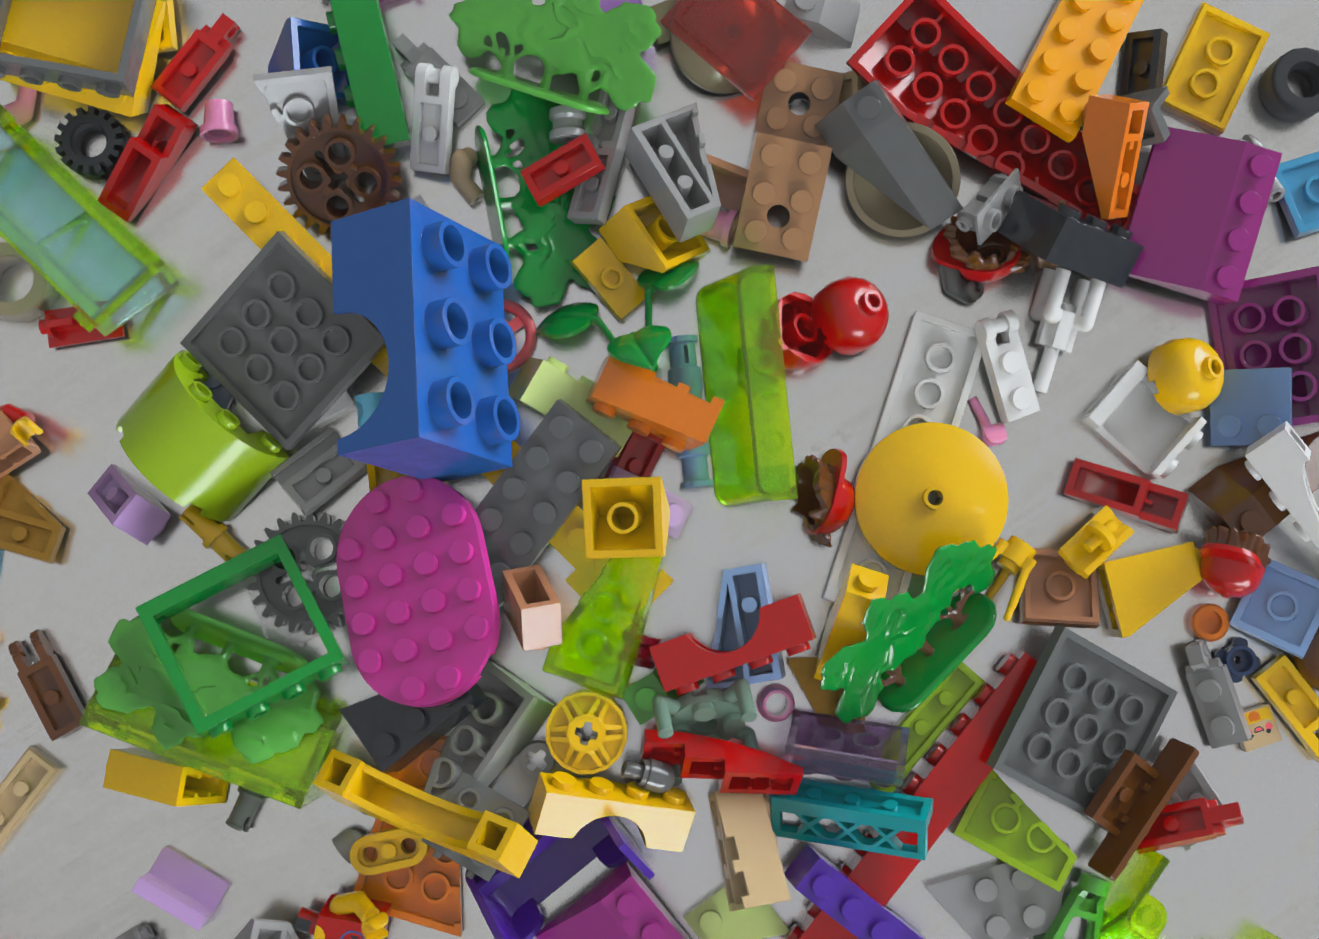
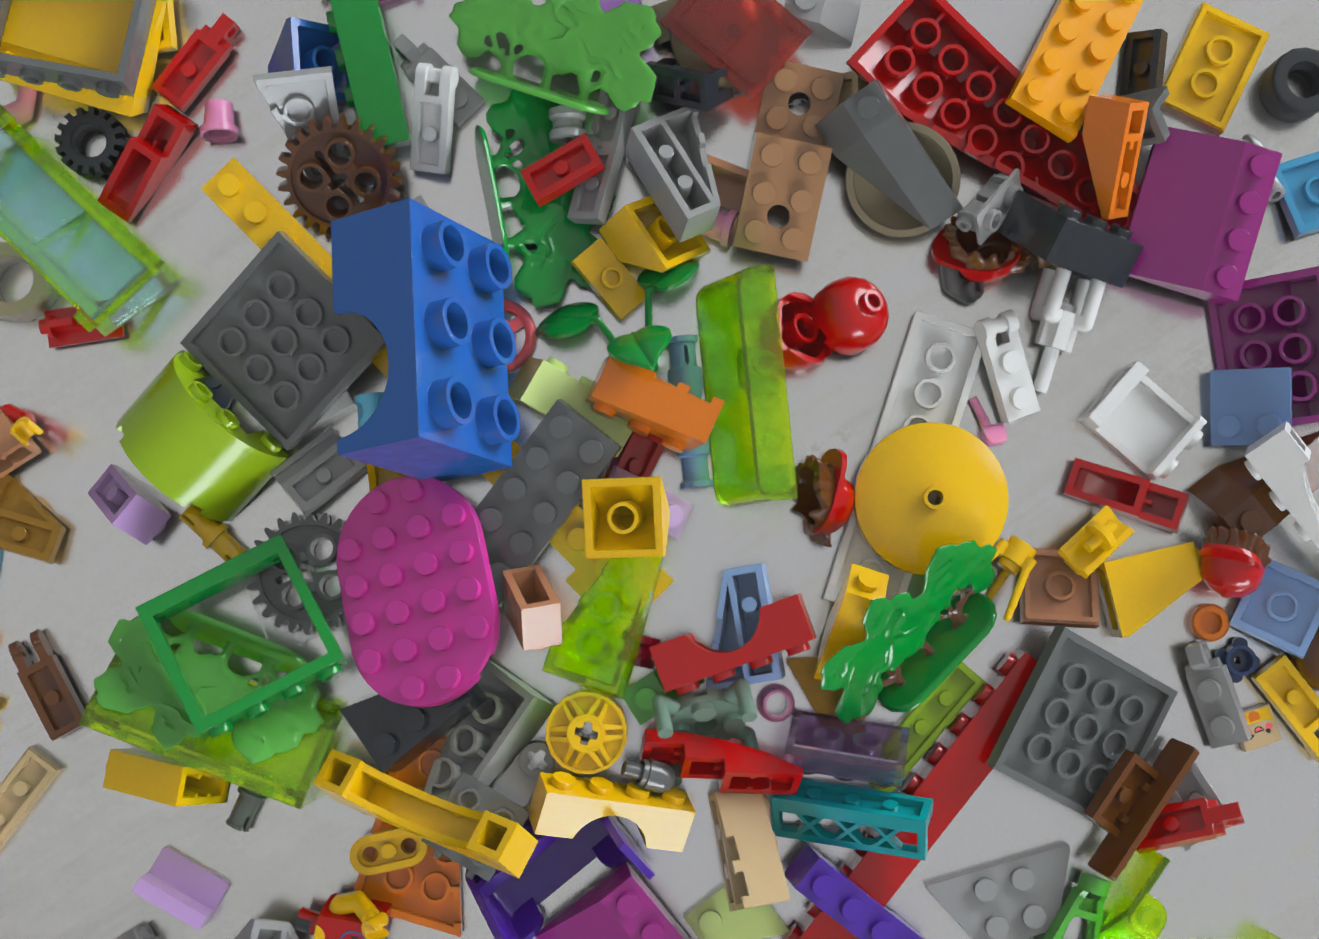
(344, 842): light grey hinge -> none
(460, 174): tan arm -> none
(689, 86): none -> black hinge
(1011, 832): lime wing -> none
(1186, 375): yellow cylinder -> none

